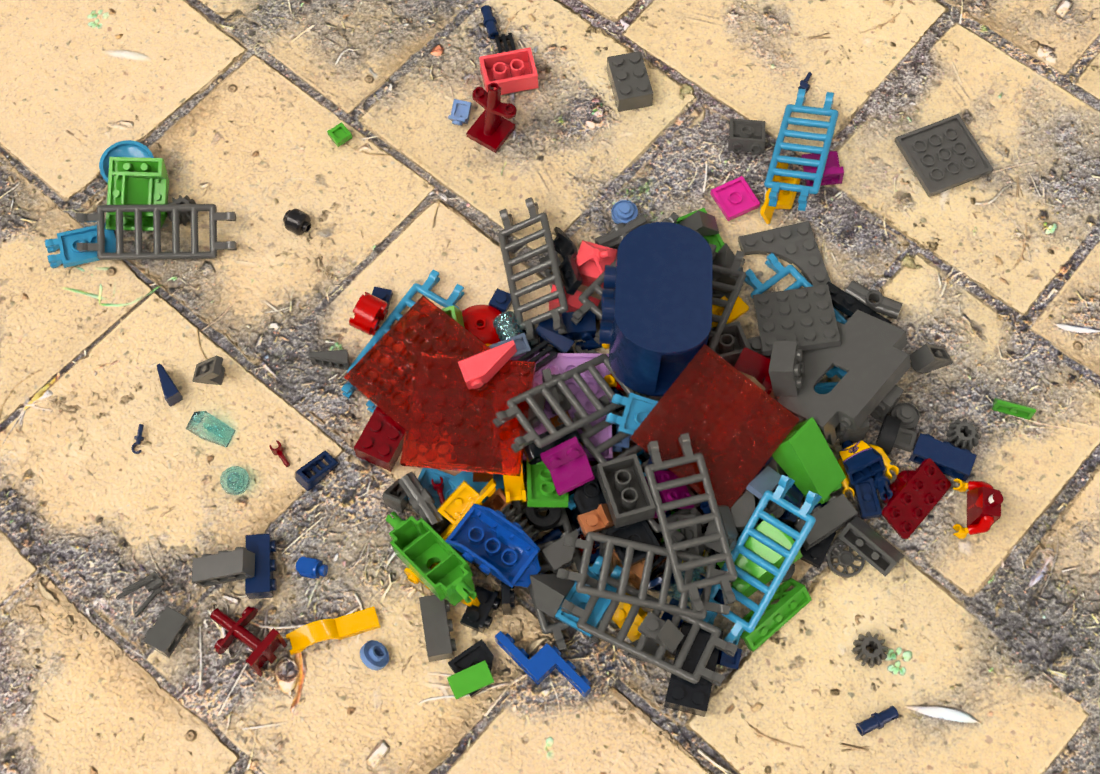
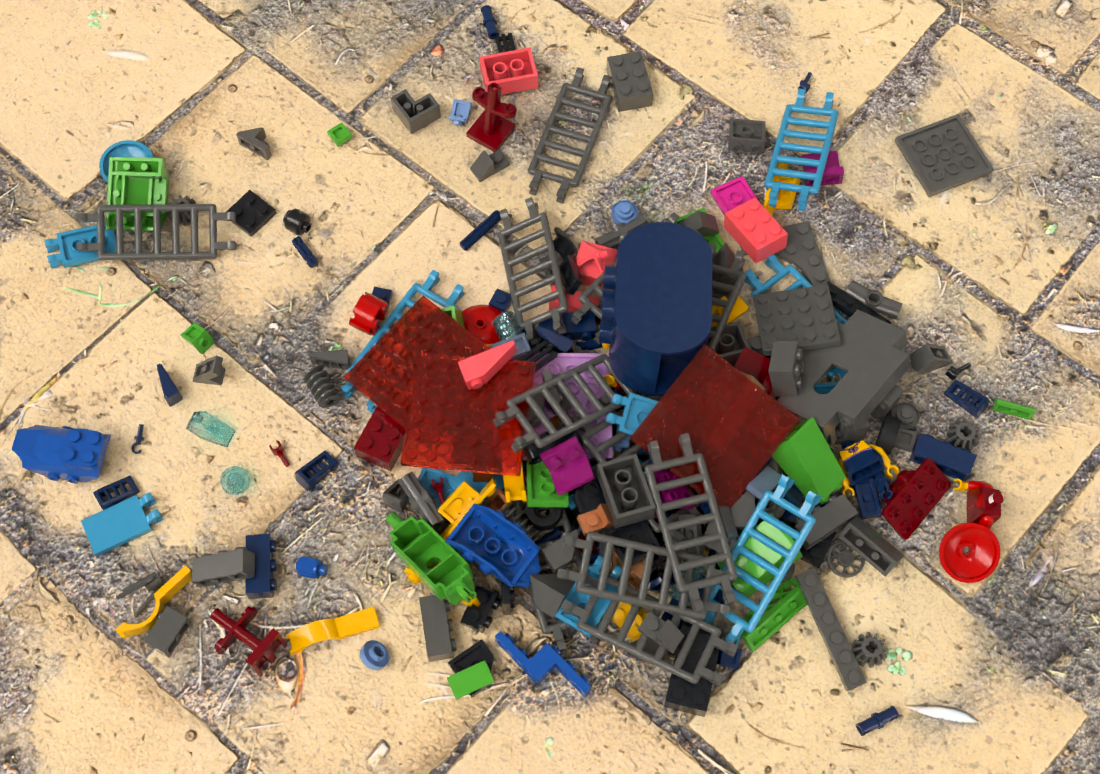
(62, 452): none -> blue slope
(113, 487): none -> dark blue slope
(120, 523): none -> dark azure tile
(162, 596): none -> yellow piece
(198, 338): none -> bright green bracket
(251, 213): none -> black plate
(254, 141): none -> dark grey slope
(305, 252): none -> dark blue axle
(321, 387): none -> dark grey piece
(415, 113): none -> dark grey brick
(480, 230): none -> dark blue axle
(488, 165): none -> dark grey slope
(590, 140): none -> dark grey bar
(755, 230): none -> coral brick
(830, 629): none -> dark grey plate
(952, 372): none -> black hand
(963, 403): none -> dark blue slope
(978, 561): none -> red dish

